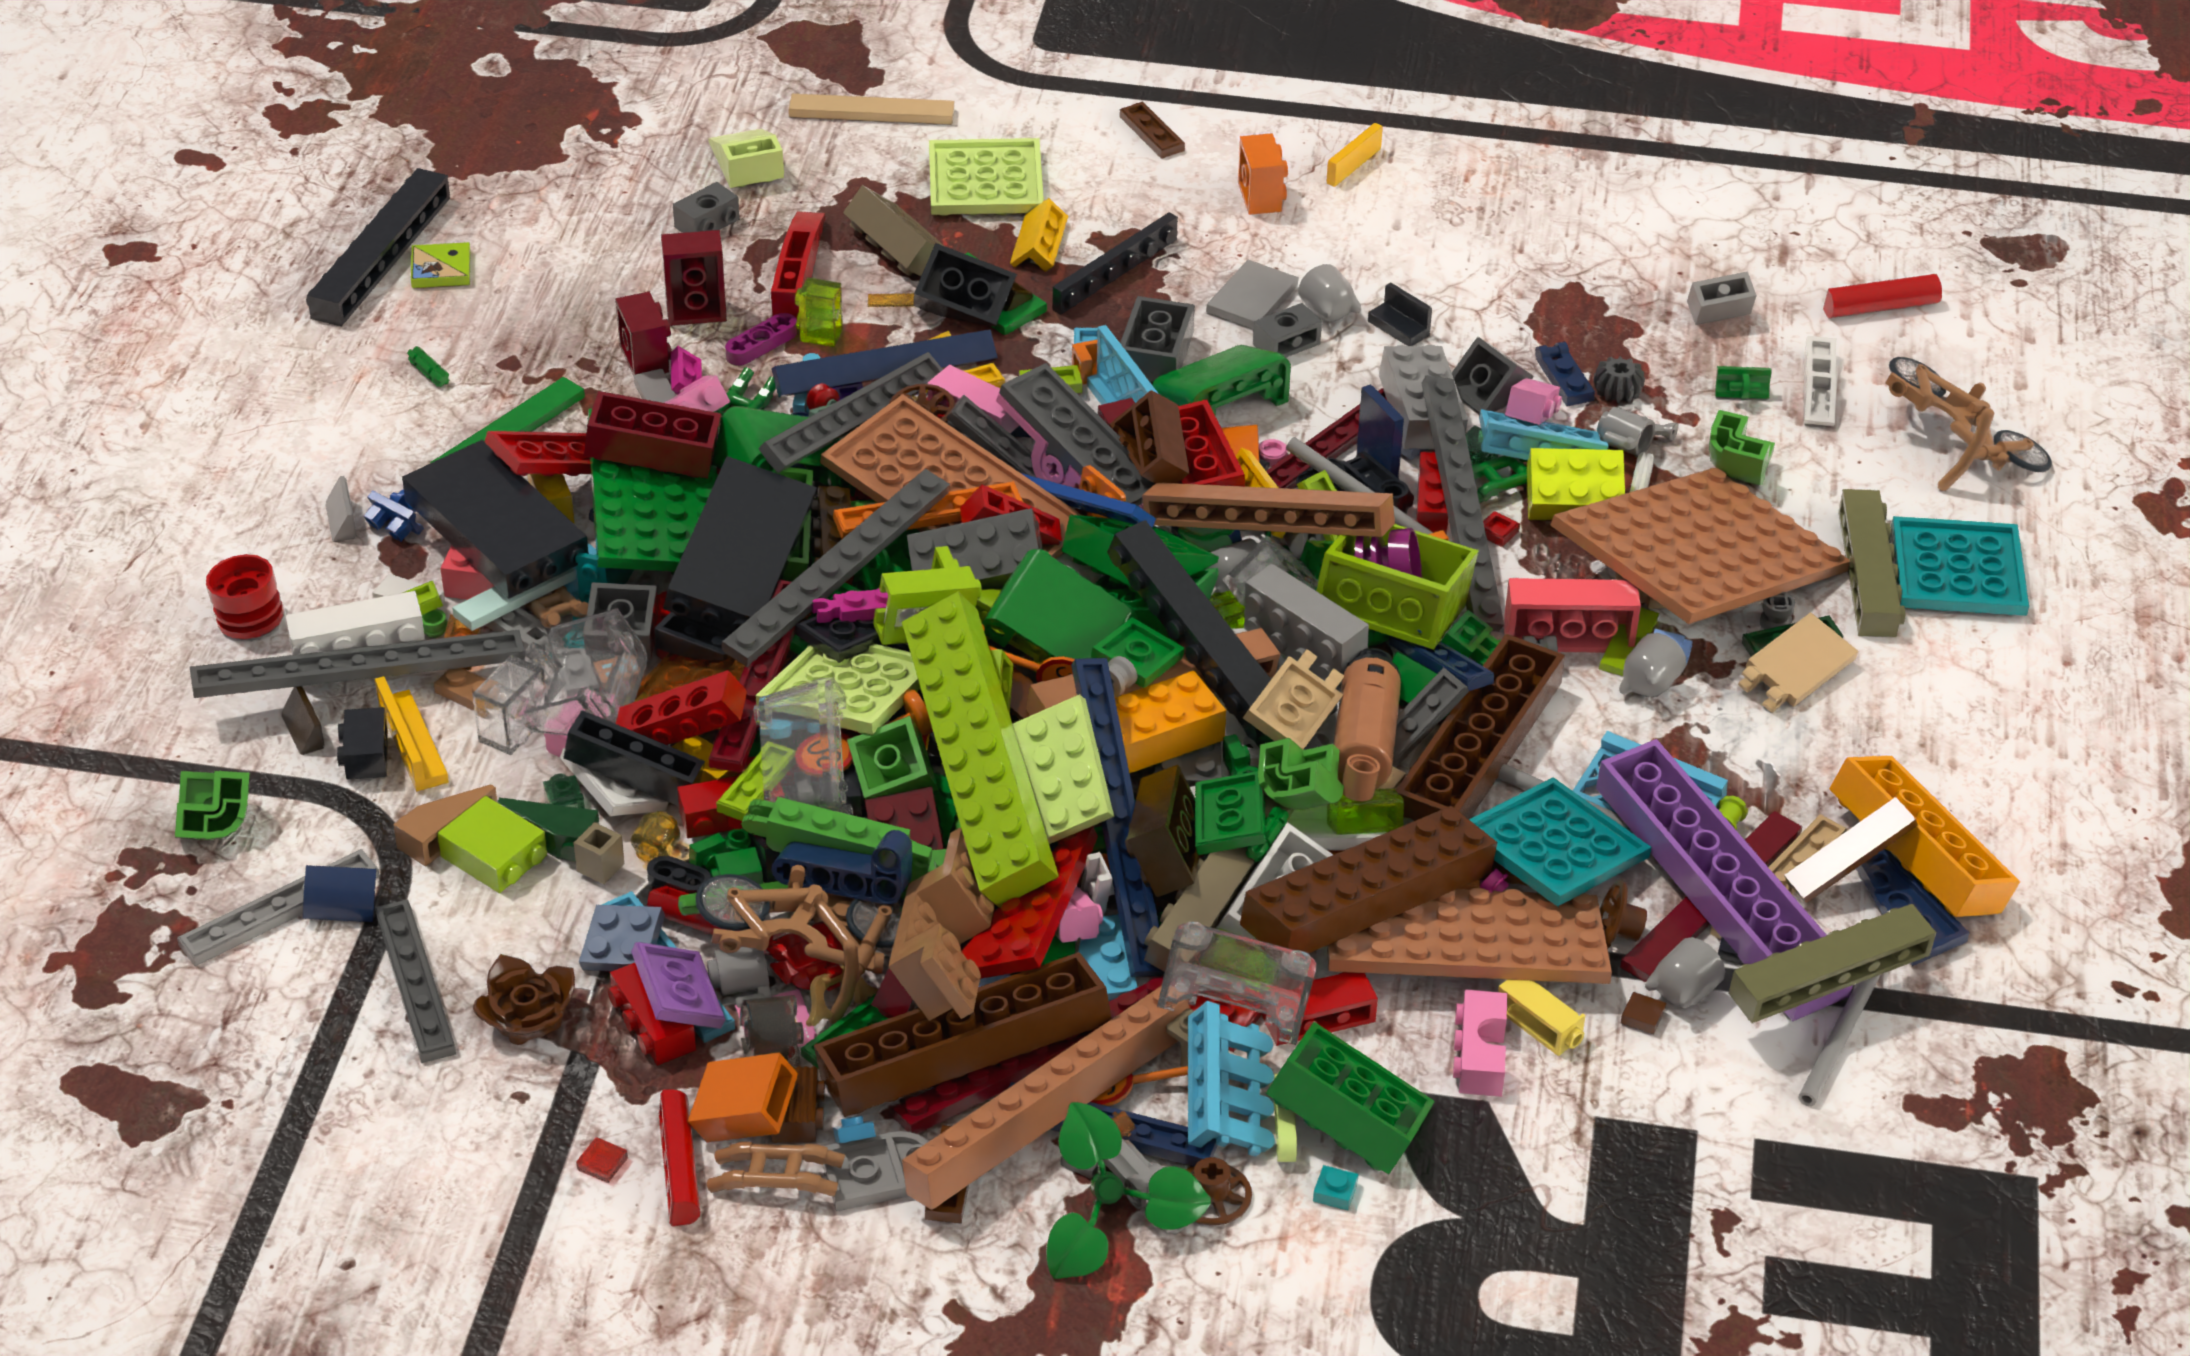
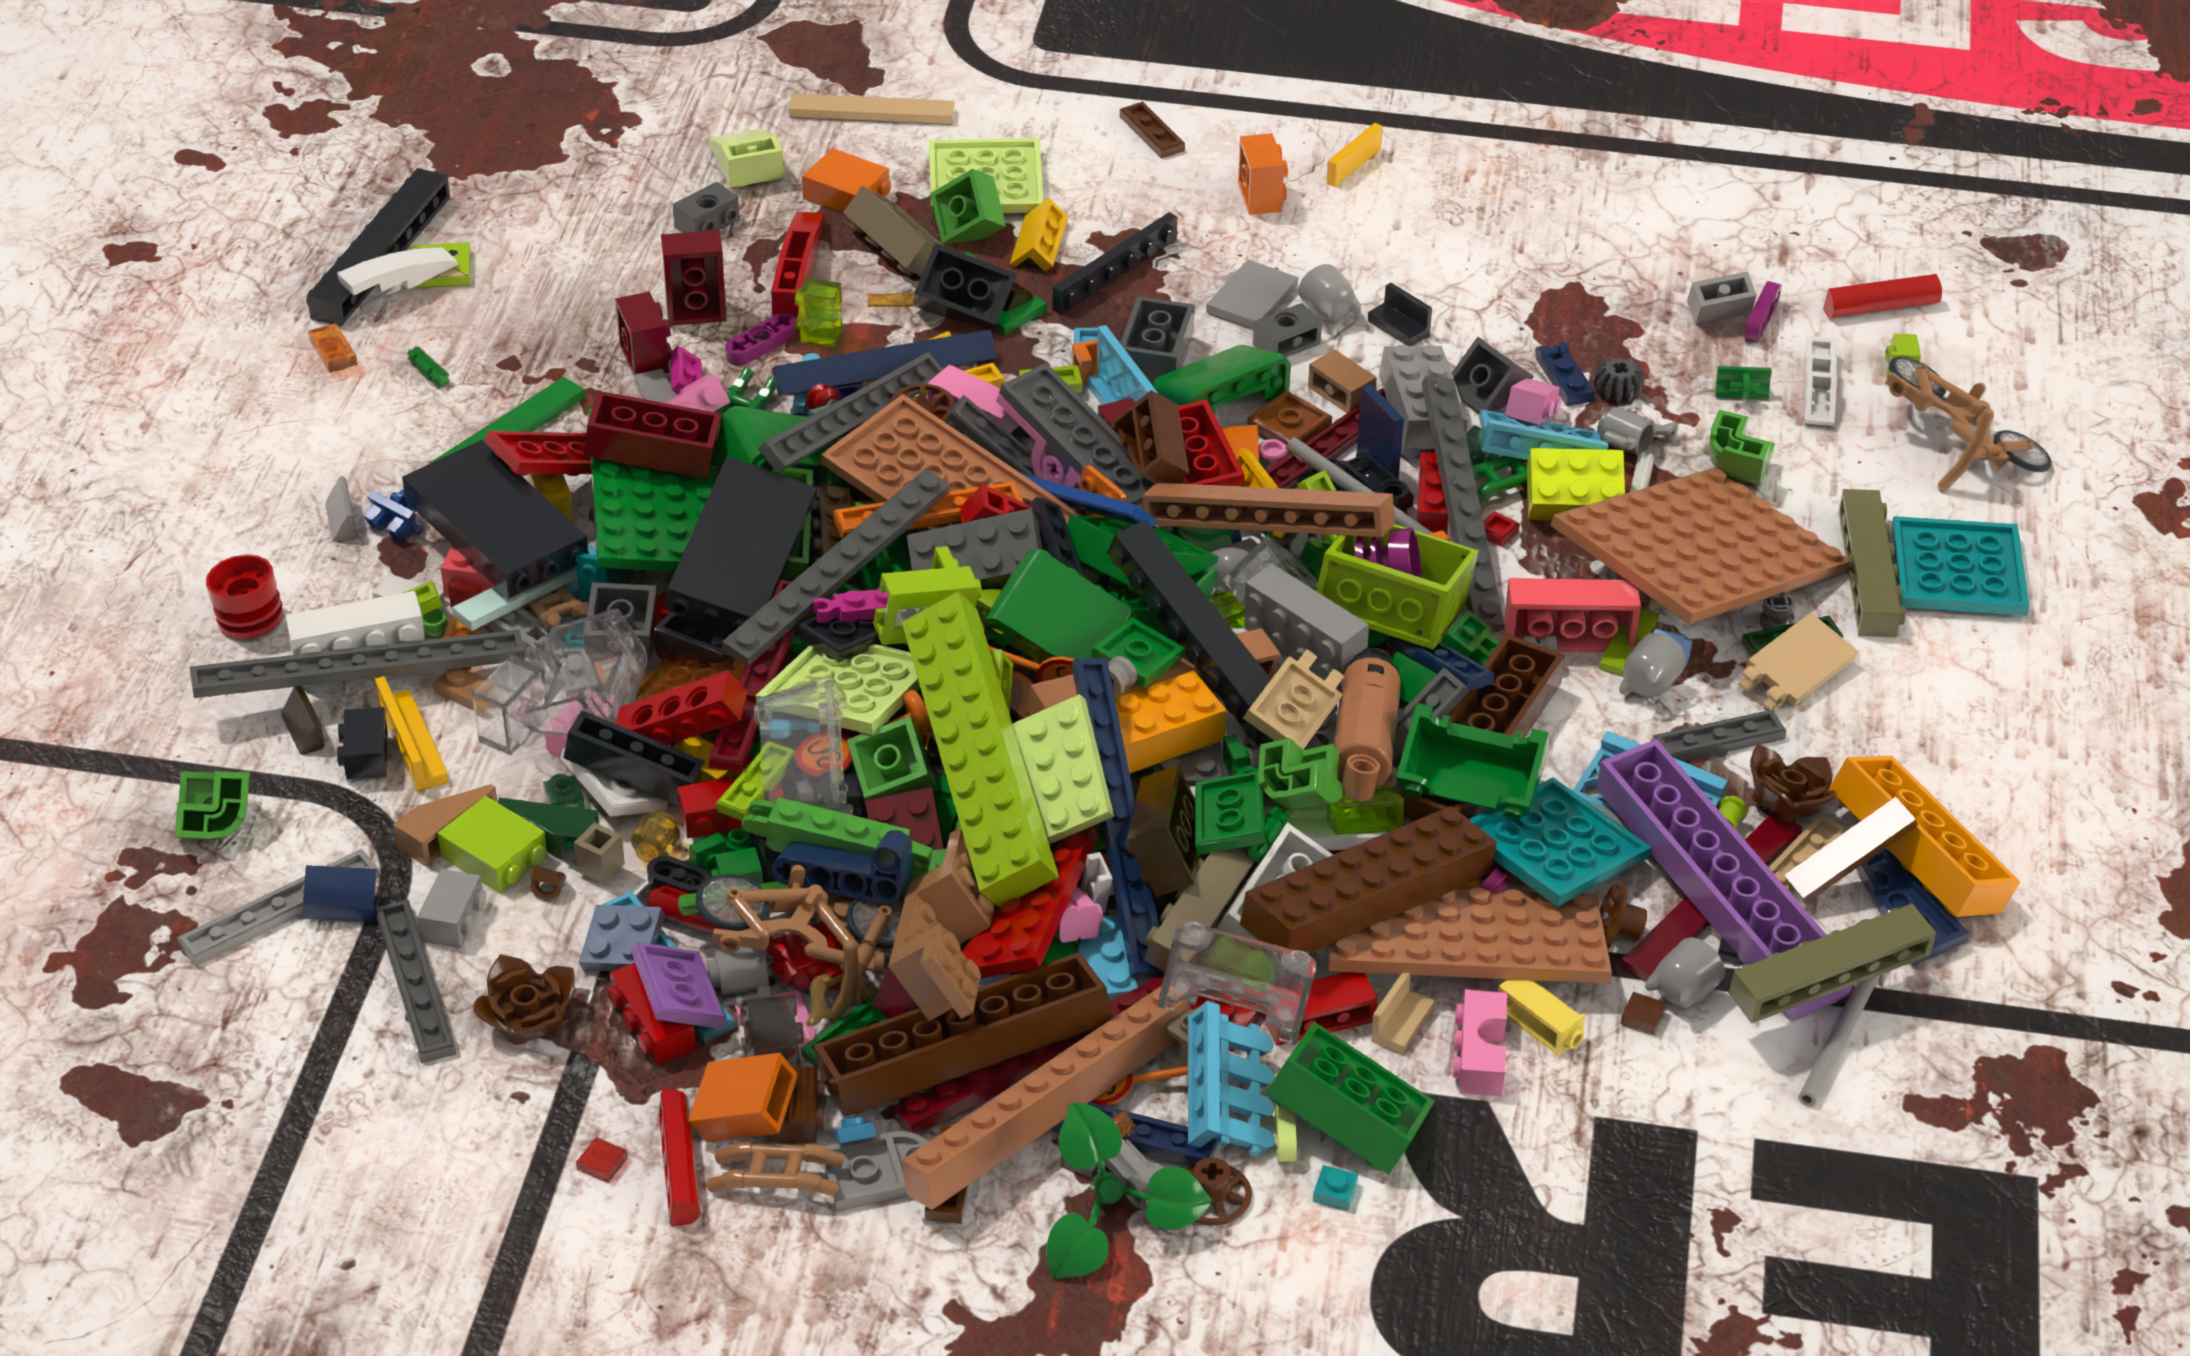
(332, 347): none -> clear orange plate
(403, 267): none -> white slope
(451, 908): none -> light grey brick
(462, 590): none -> clear red tile
(548, 876): none -> reddish brown tile
(839, 177): none -> orange brick
(967, 208): none -> bright green slope
(1055, 533): none -> black tile
(1288, 418): none -> dark orange plate
(1339, 380): none -> medium nougat brick
(1400, 1016): none -> tan panel
(1472, 764): none -> green windscreen
(1723, 736): none -> dark grey tile
(1763, 311): none -> magenta beam
(1790, 789): none -> reddish brown brick
(1902, 346): none -> lime brick

